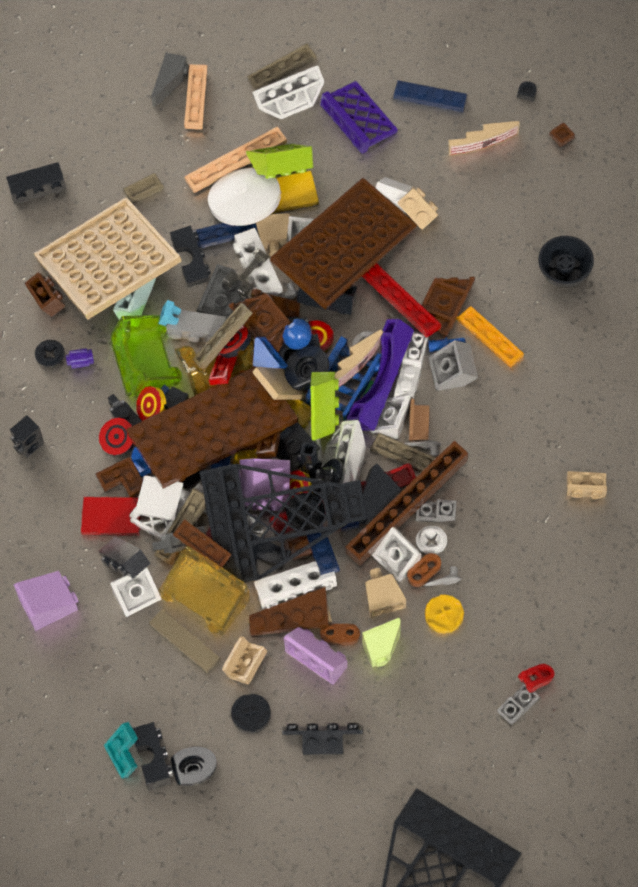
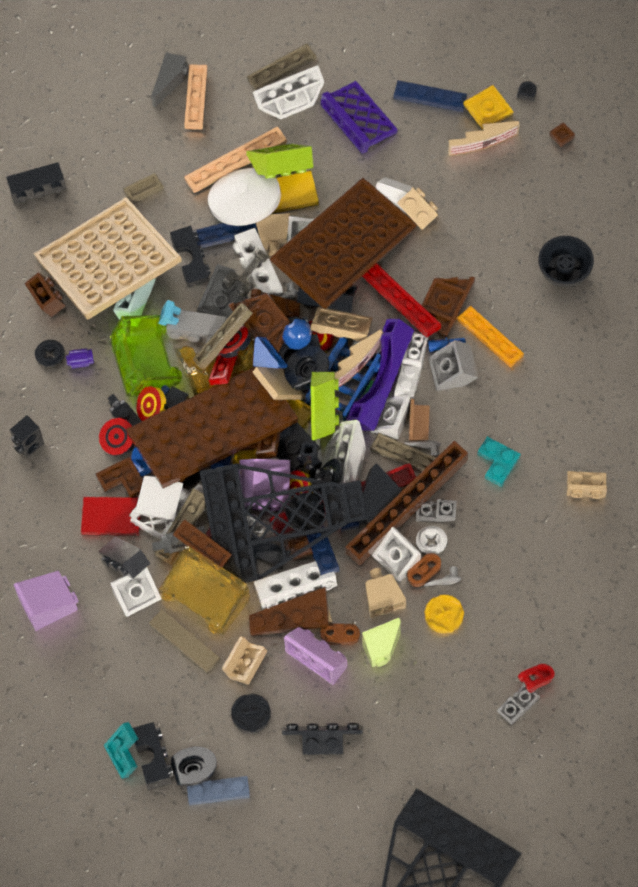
(218, 790): none -> sand blue plate
(341, 324): none -> tan plate
(488, 107): none -> yellow plate
(503, 460): none -> teal plate

